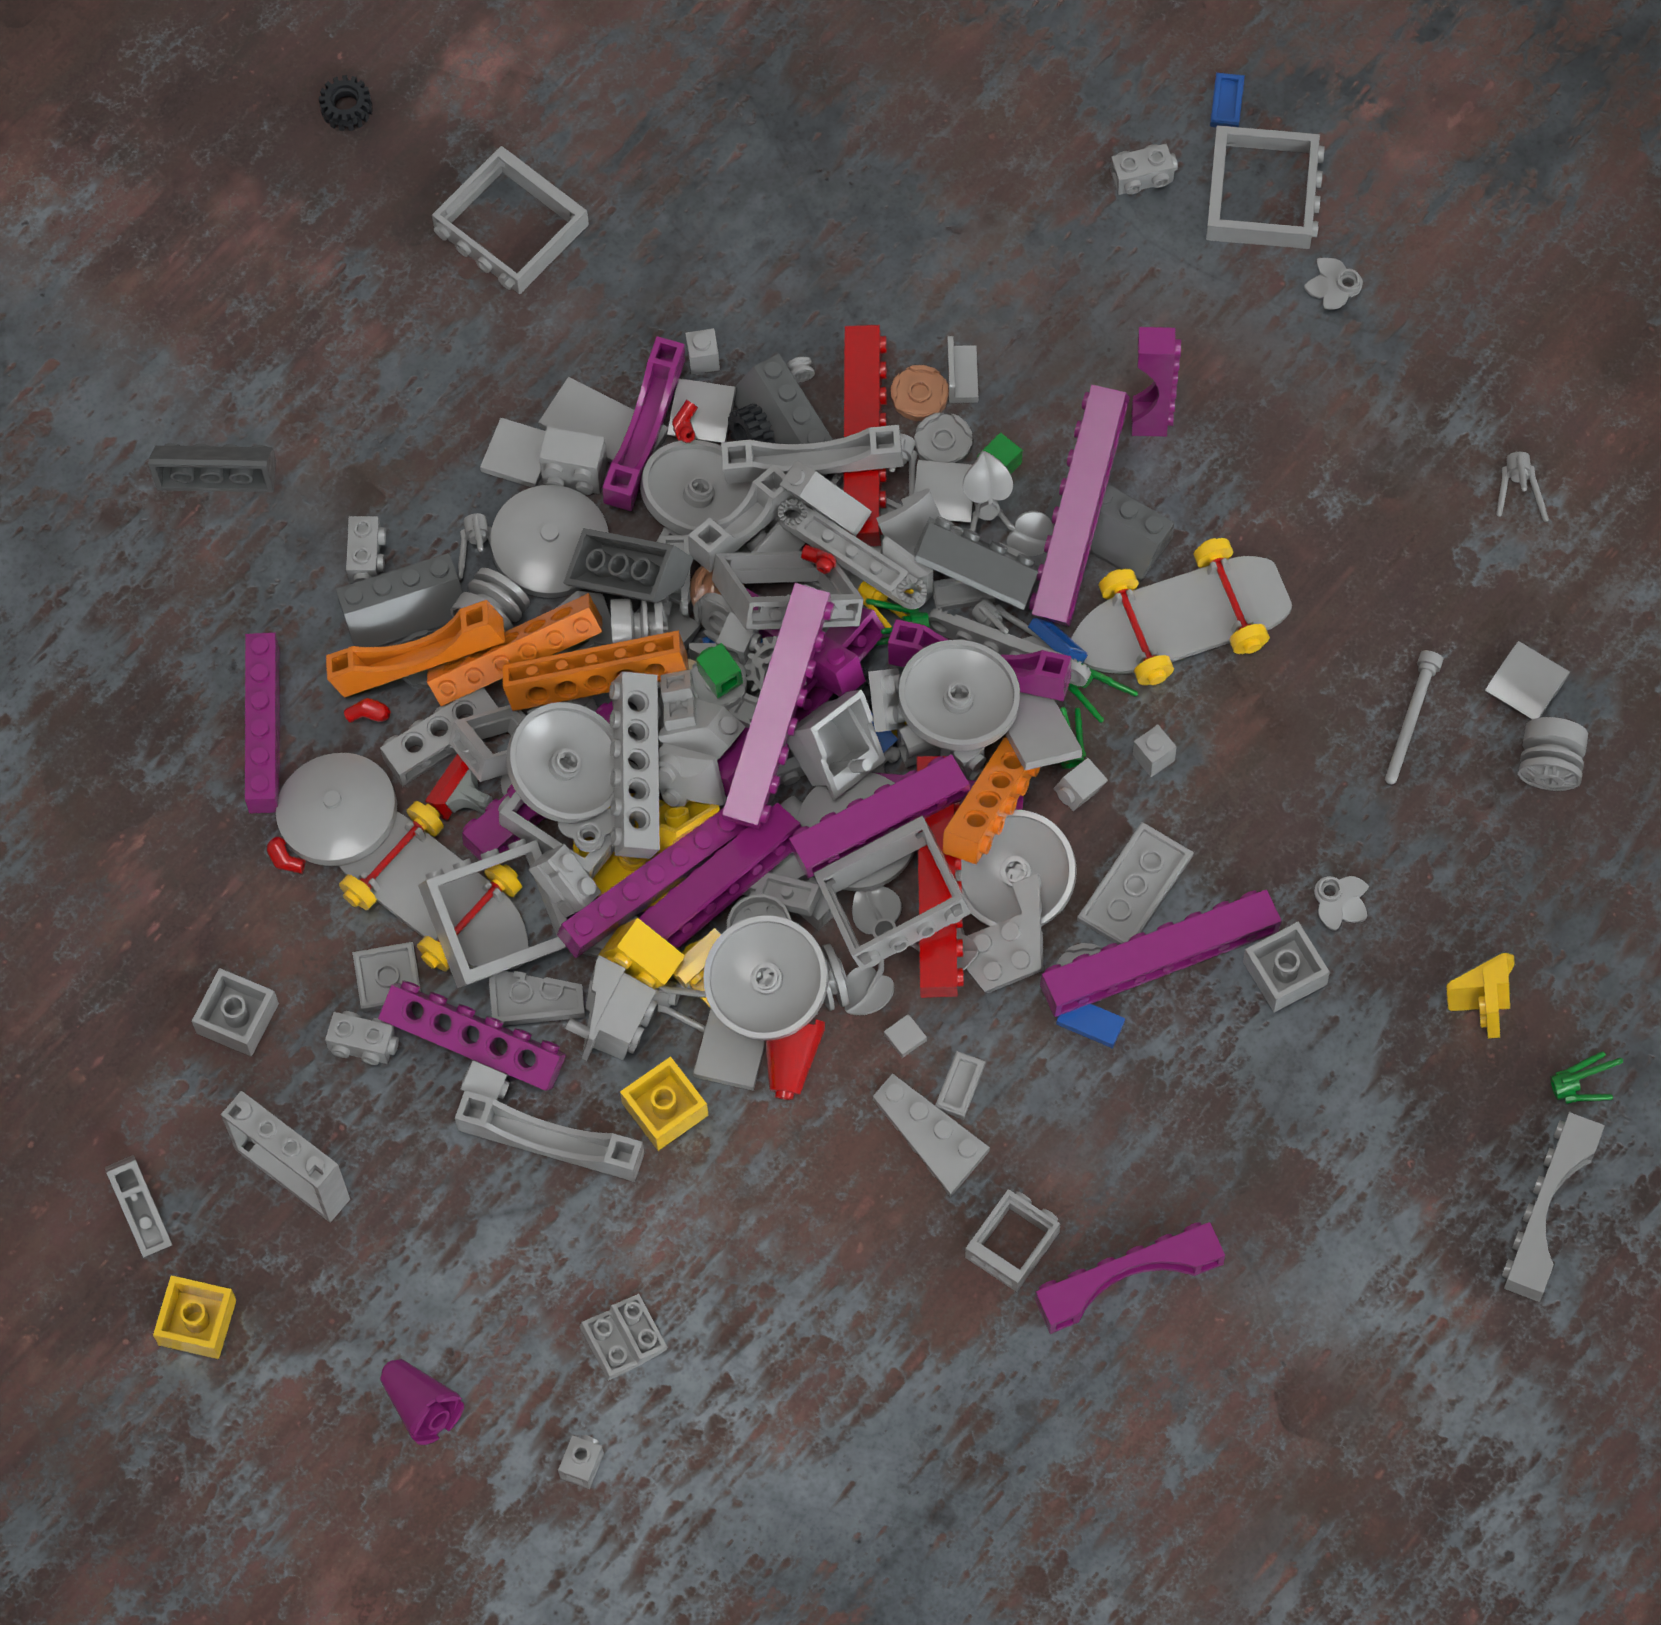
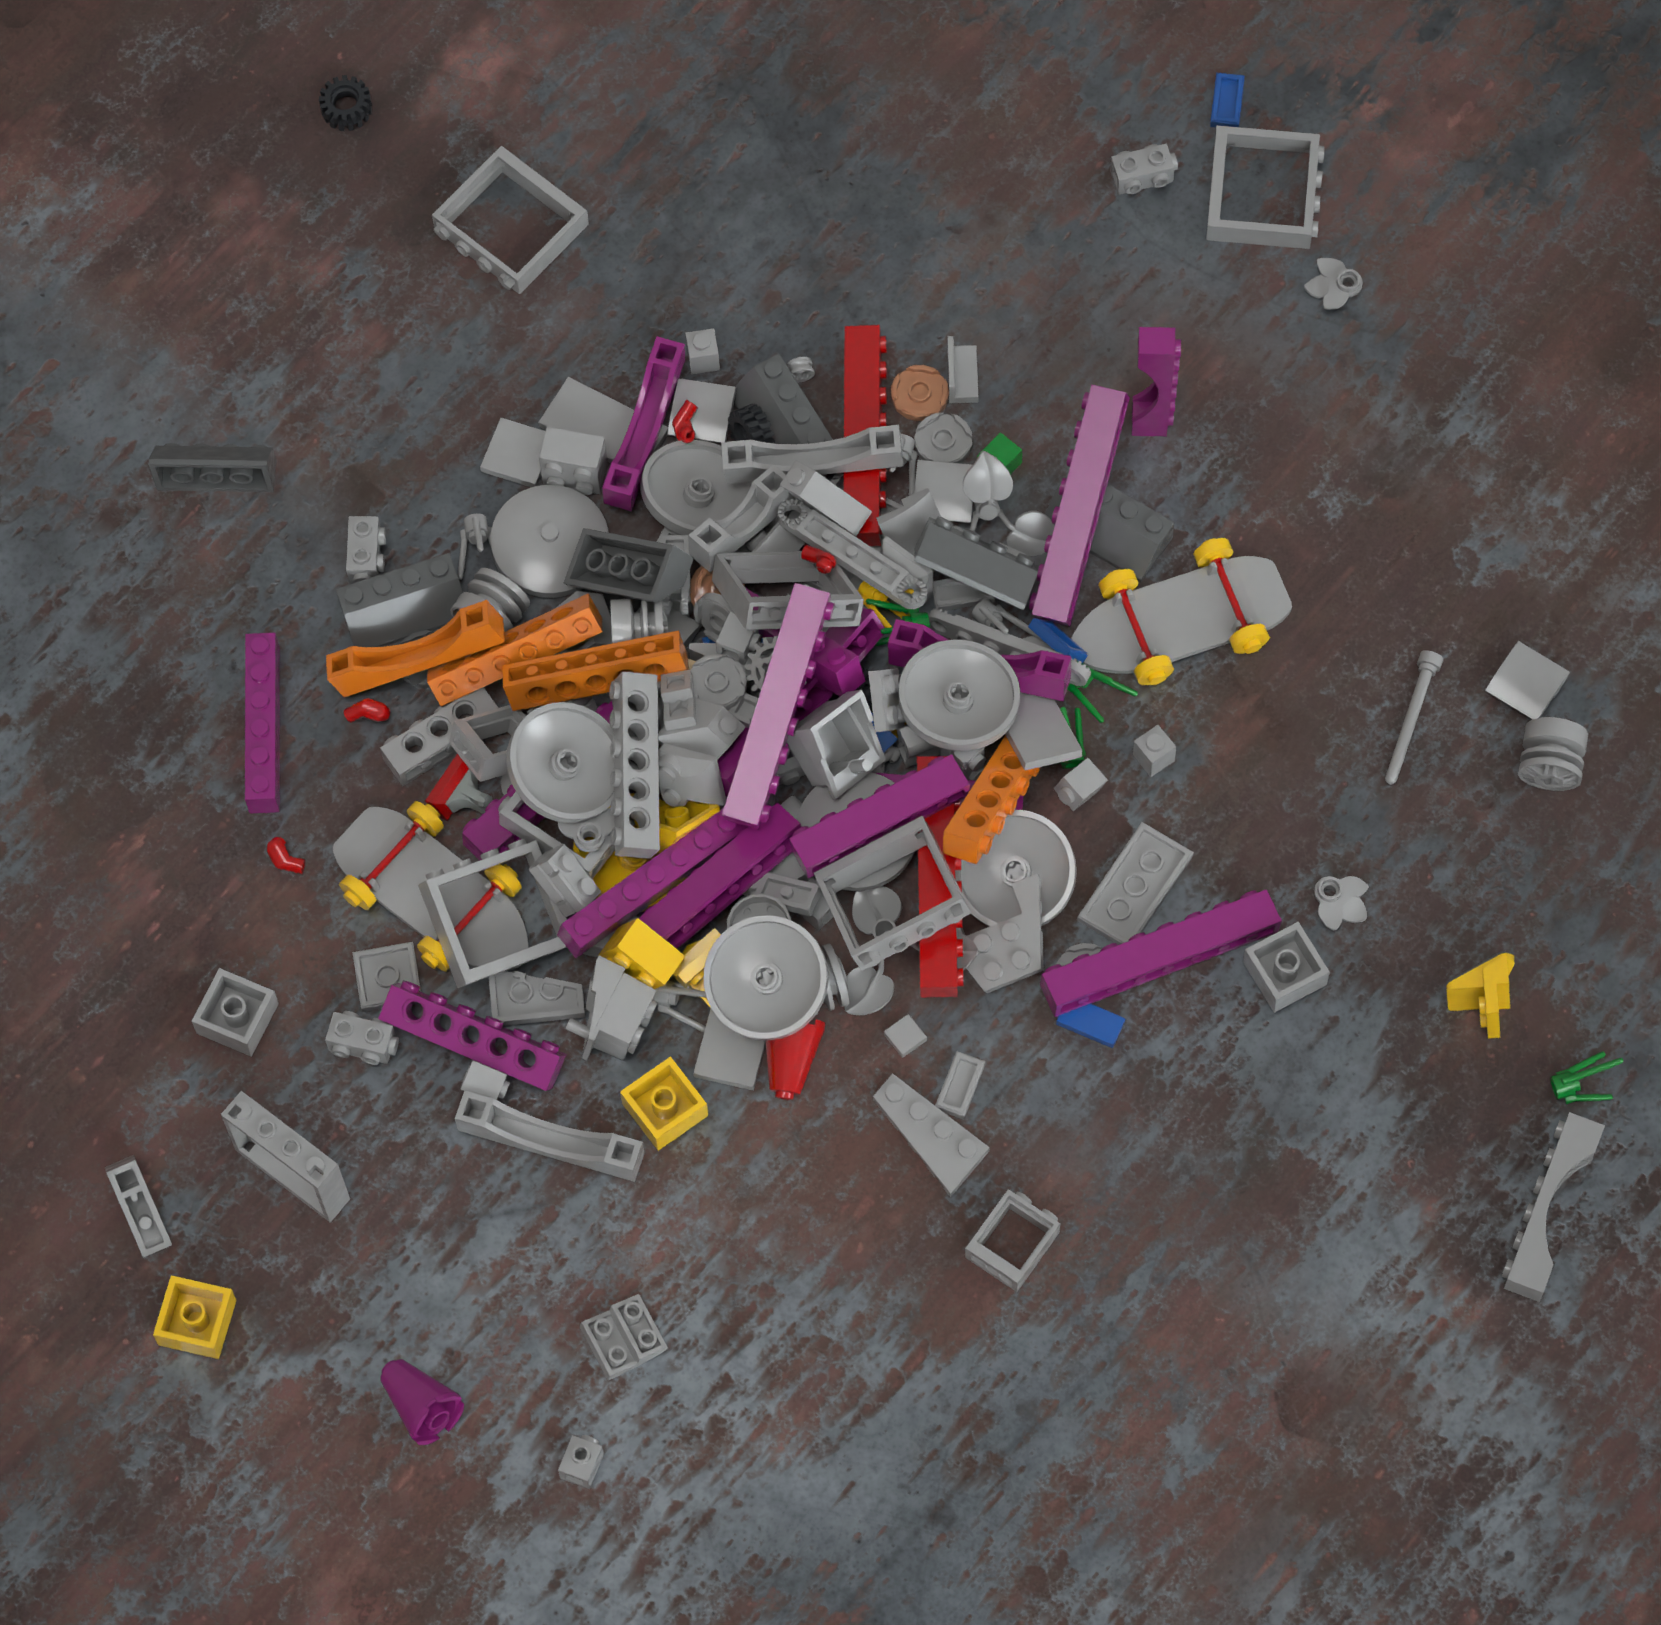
(336, 809): light grey dish -> none
(719, 670): green brick -> none
(1189, 1253): magenta arch -> none
(1520, 471): light grey plant -> none

